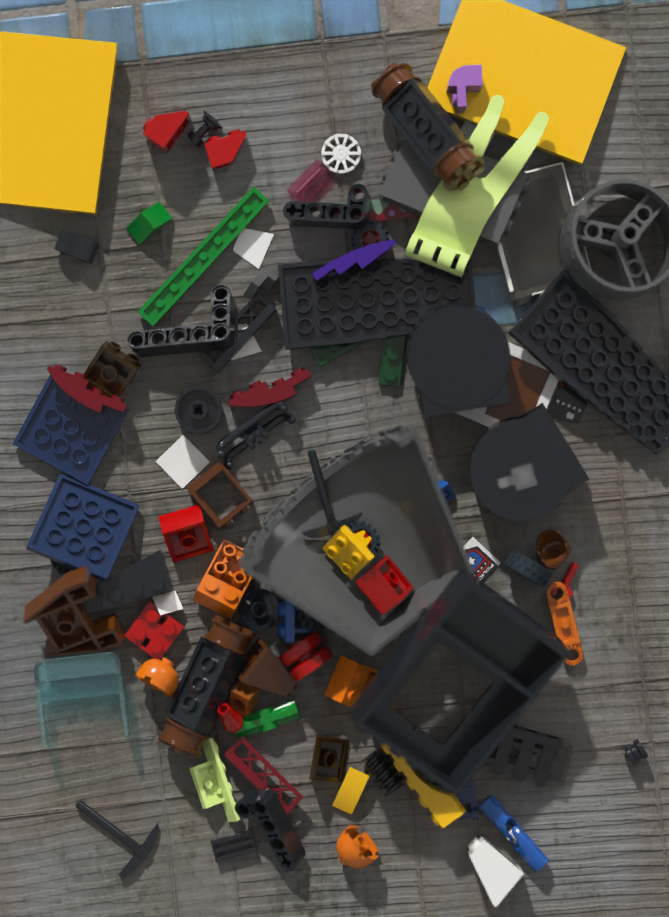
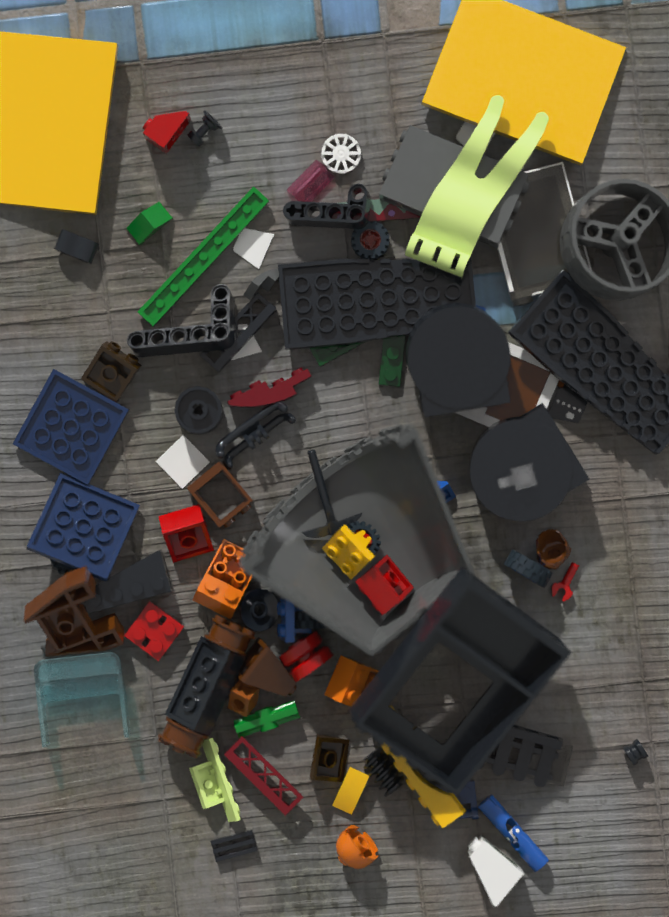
(77, 388): dark red slope -> none
(141, 850): black piece -> none
(159, 675): orange cylinder -> none
(167, 602): white sticker -> none
(224, 151): red slope -> none
(231, 719): red cone -> none
(275, 824): black beam -> none
(362, 256): dark purple slope -> none
(427, 126): brick -> none
(463, 80): medium lavender brick -> none
(481, 559): sticker -> none
(564, 621): orange plate -> none

